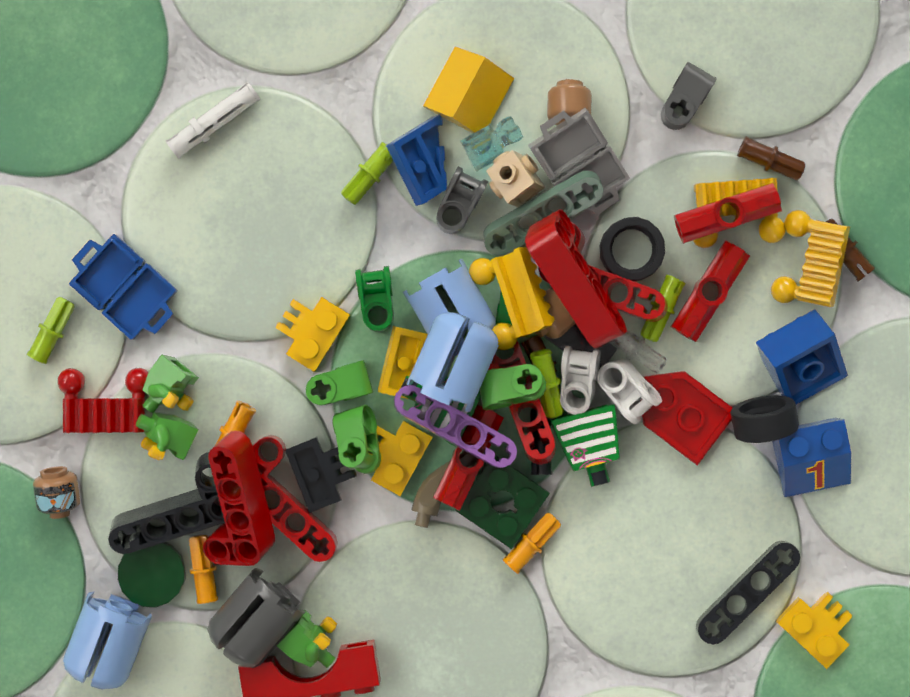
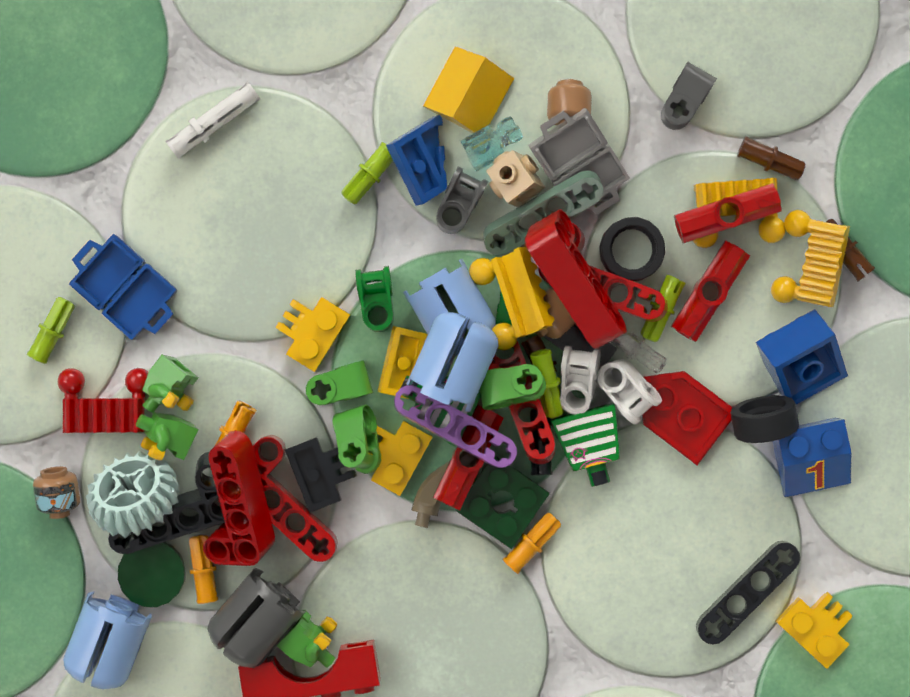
(132, 494): none -> light aqua gear

